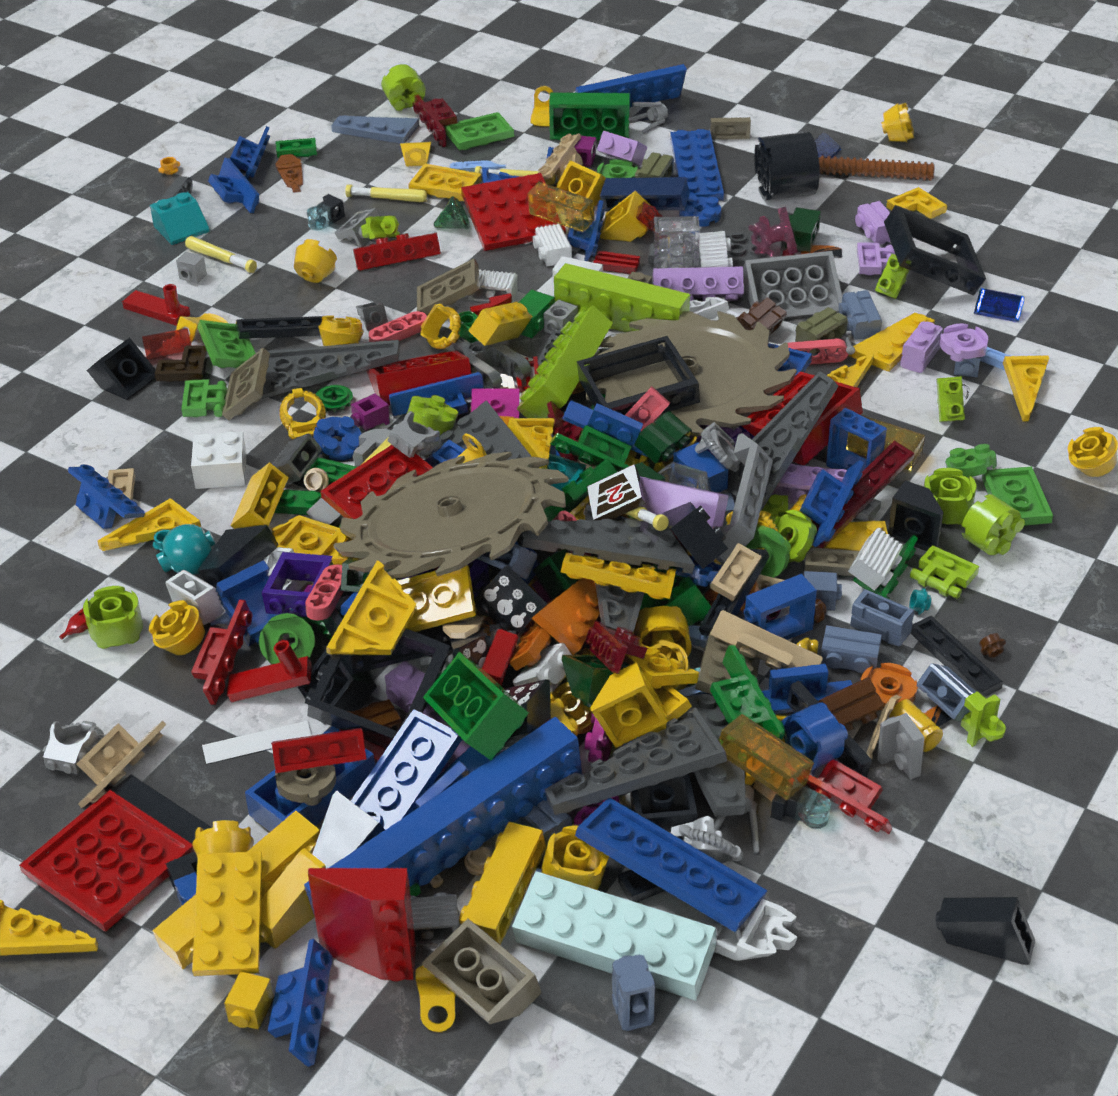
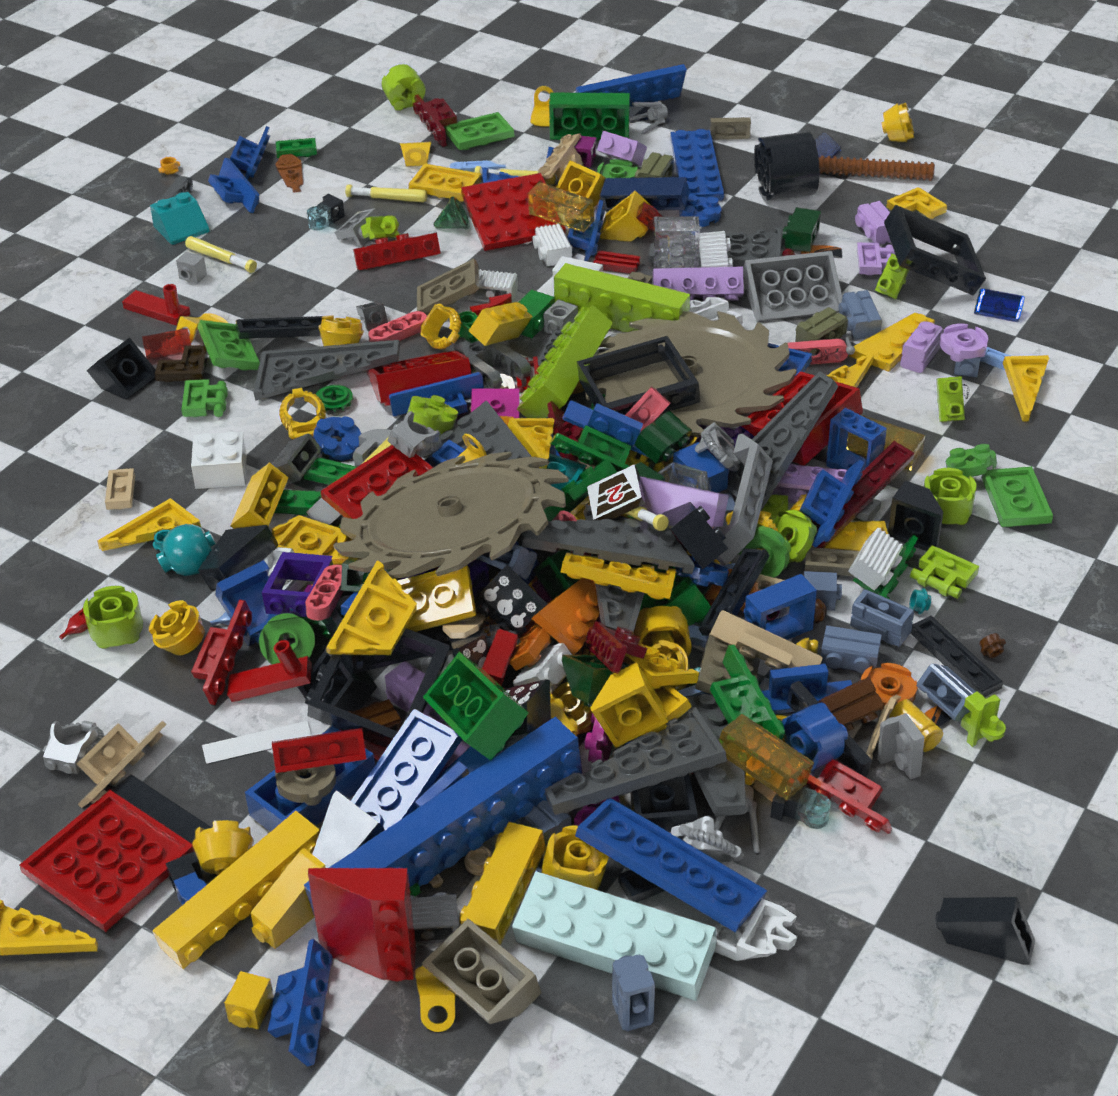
(101, 499): blue bracket -> none
(196, 593): white brick -> none
(227, 913): yellow plate -> none
(246, 384): dark tan plate -> none
(314, 261): yellow cone -> none
(316, 479): tan plate -> none
(370, 412): magenta brick -> none
(378, 128): sand blue wing -> none
(735, 572): tan plate -> none
(764, 312): reddish brown brick -> none
(773, 234): clear pink piece -> none
(992, 525): lime brick -> none
(1094, 452): yellow cone -> none

